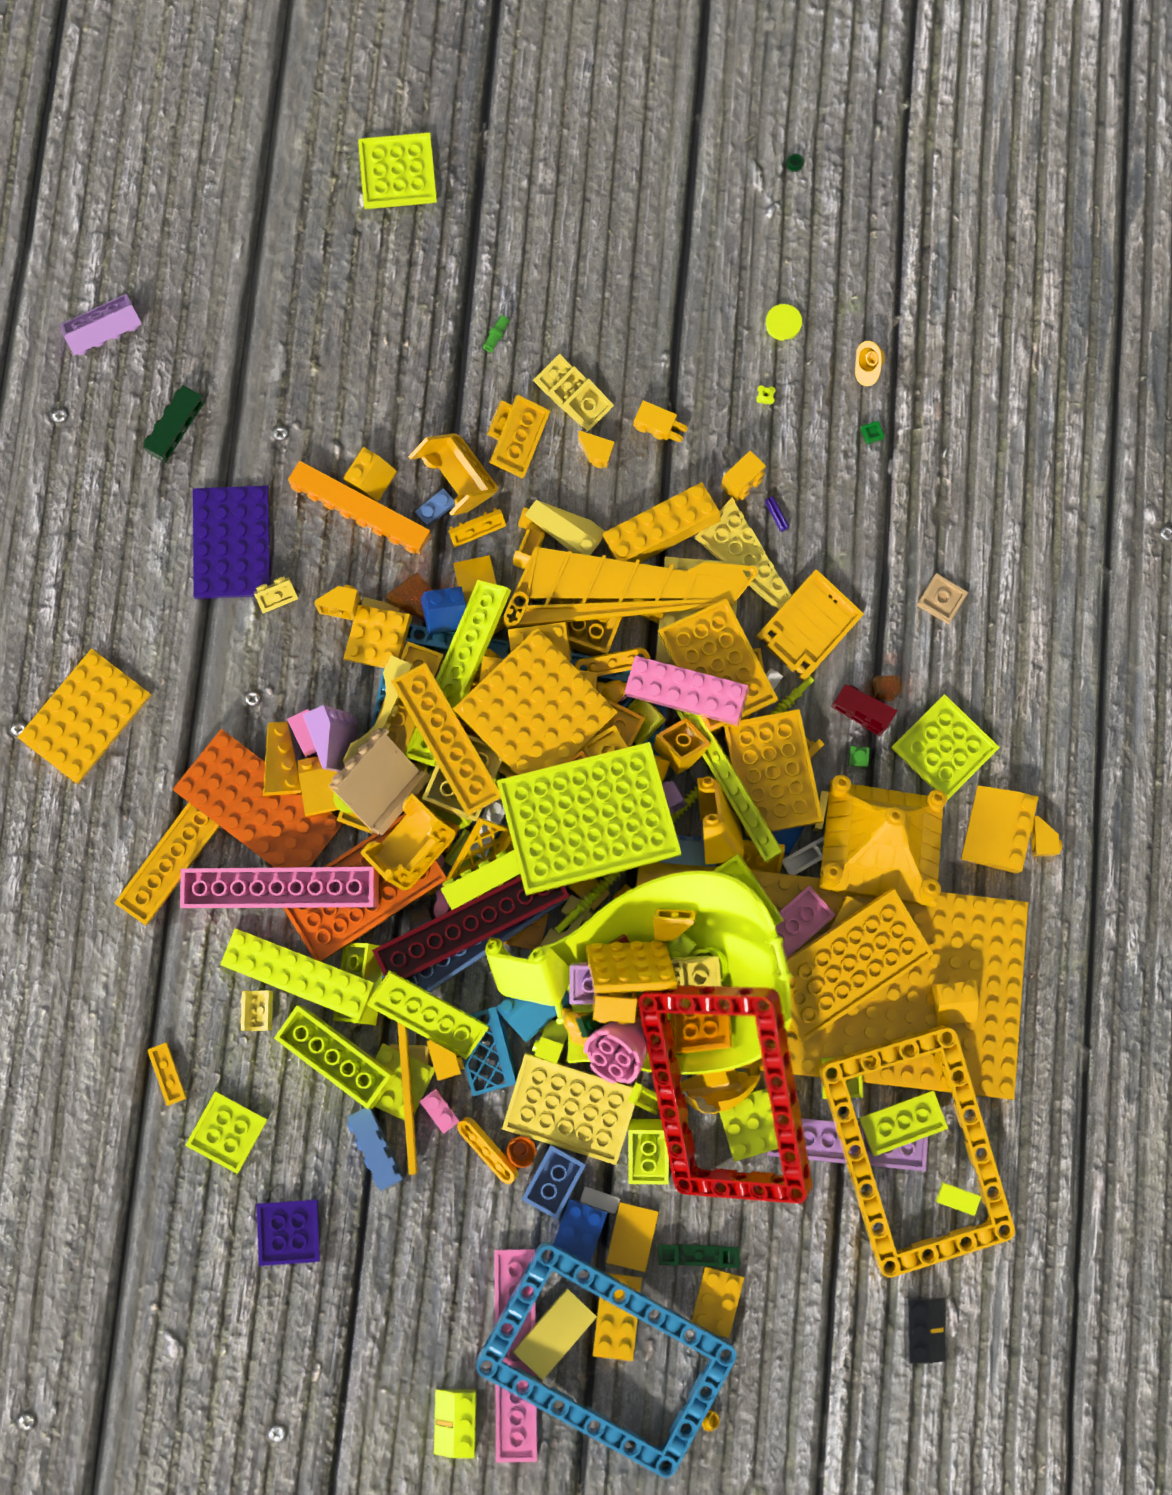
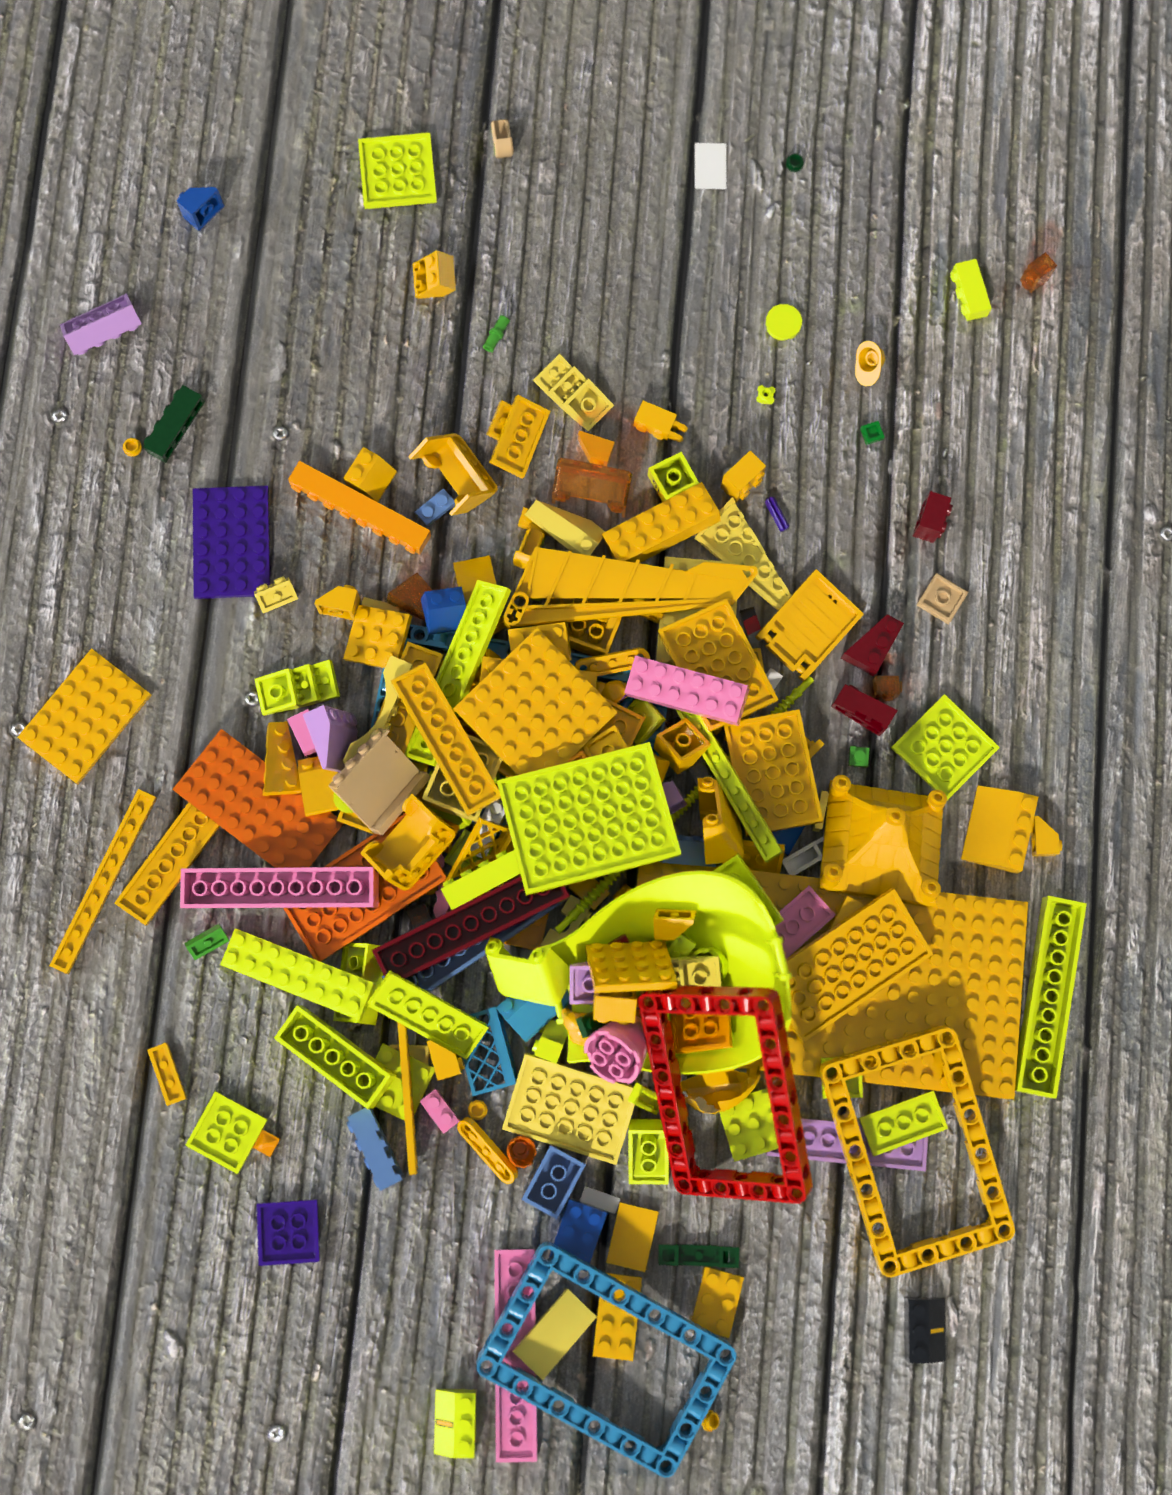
(103, 882): none -> yellow plate
(132, 447): none -> yellow plate
(200, 205): none -> blue slope
(207, 941): none -> bright green plate
(256, 1010): light yellow bracket -> none
(266, 1143): none -> light orange tile
(297, 687): none -> neon yellow slope
(434, 275): none -> yellow slope
(477, 527): yellow plate -> none
(477, 1110): none -> yellow plate
(502, 139): none -> tan animal
(592, 483): none -> clear orange windscreen
(672, 476): none -> neon yellow brick
(710, 165): none -> white sticker
(751, 623): none -> sticker
(873, 647): none -> dark red wedge
(932, 517): none -> dark red brick
(955, 1002): yellow slope -> none
(958, 1198): neon yellow tile -> none
(971, 290): none -> neon yellow brick
(1038, 272): none -> clear orange brick
(1049, 996): none -> neon yellow brick

